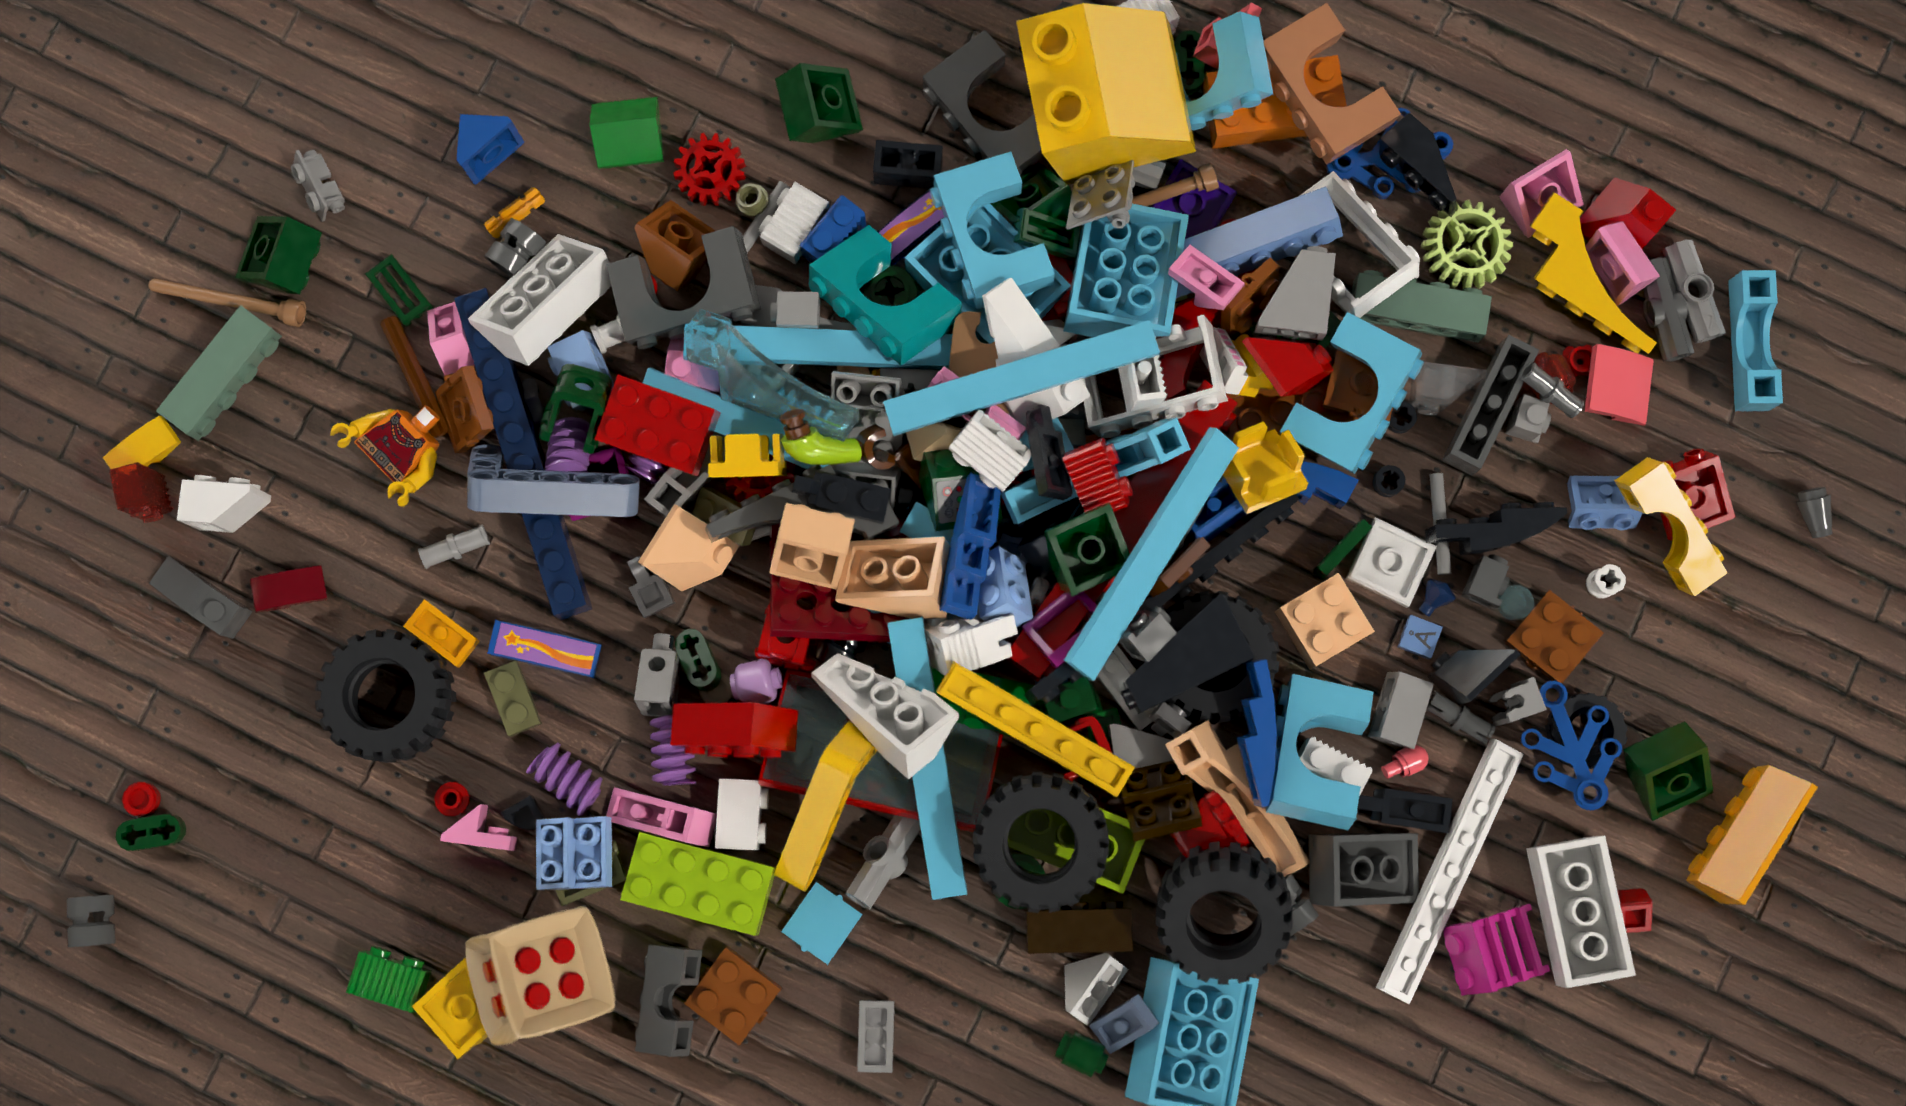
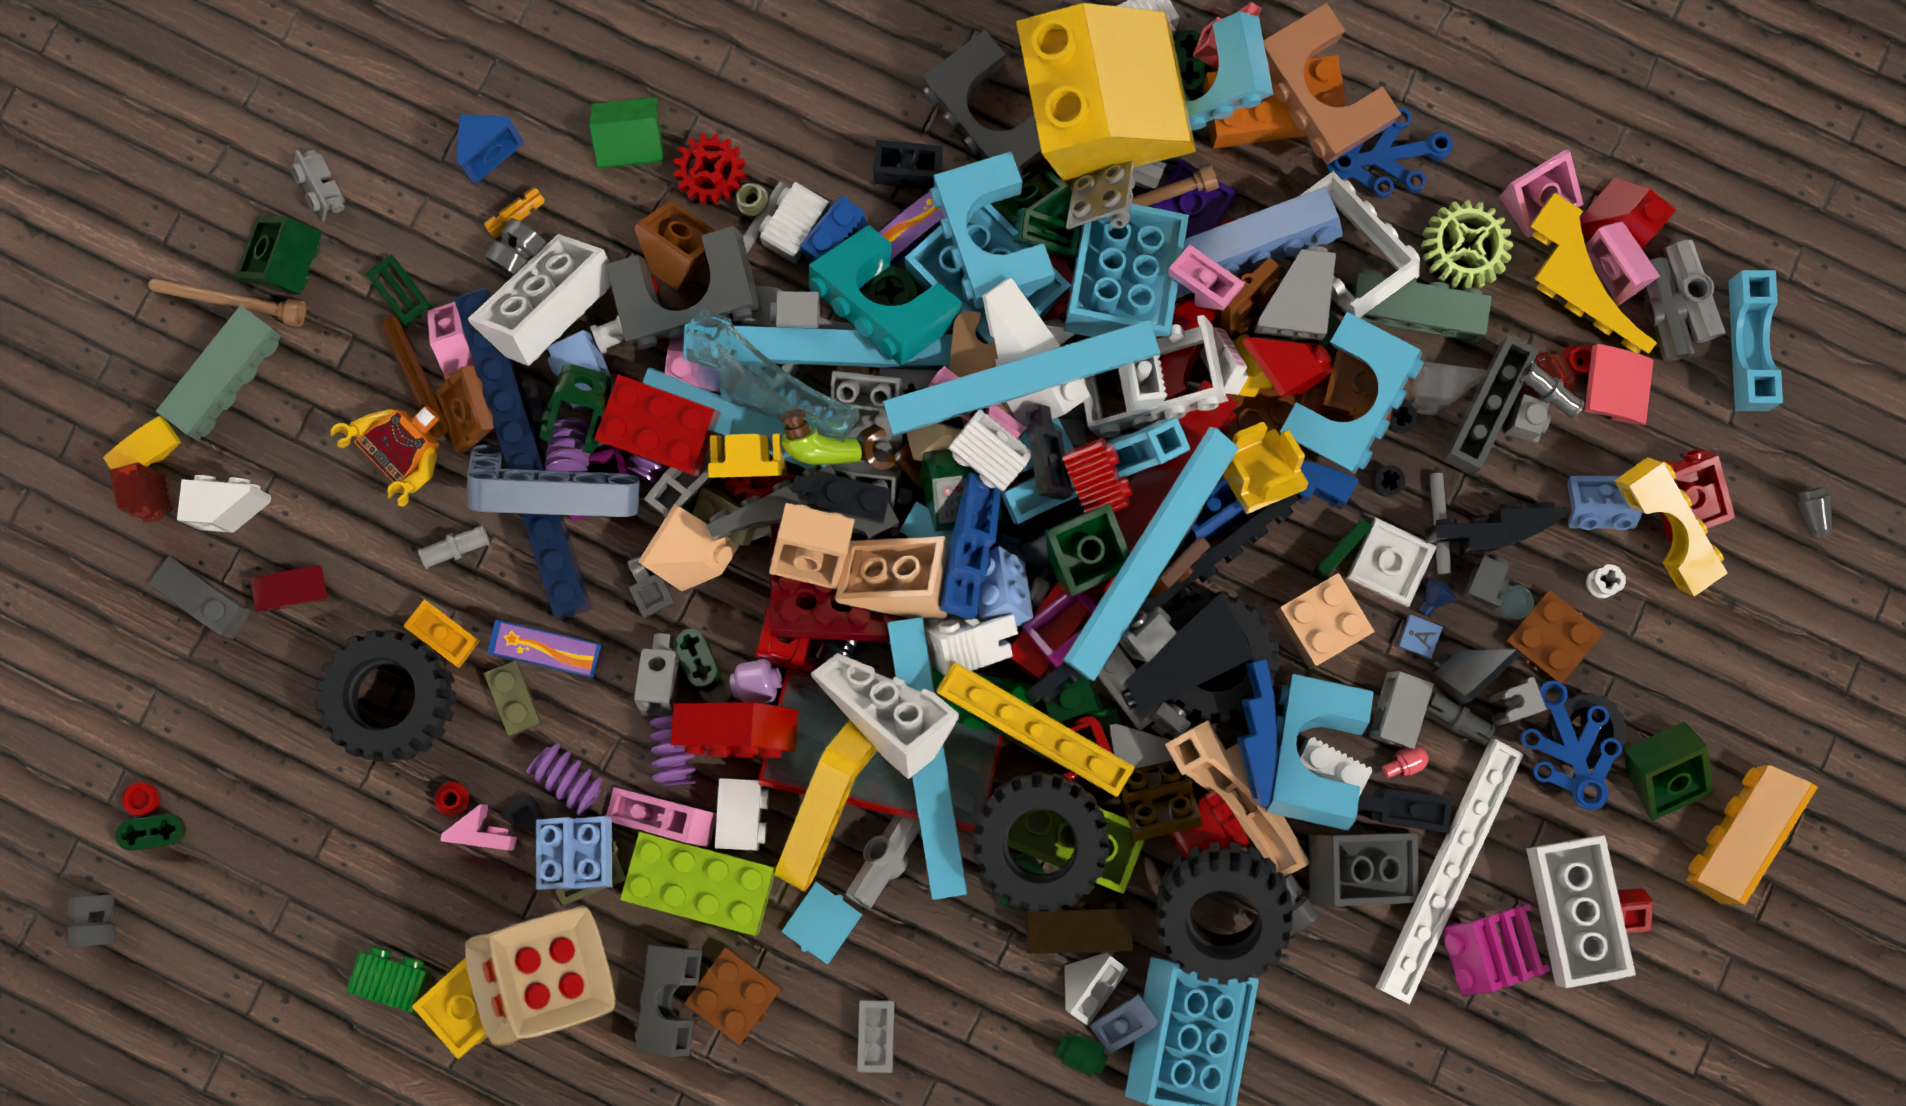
(818, 103): dark green slope -> none
(1416, 155): black slope -> none

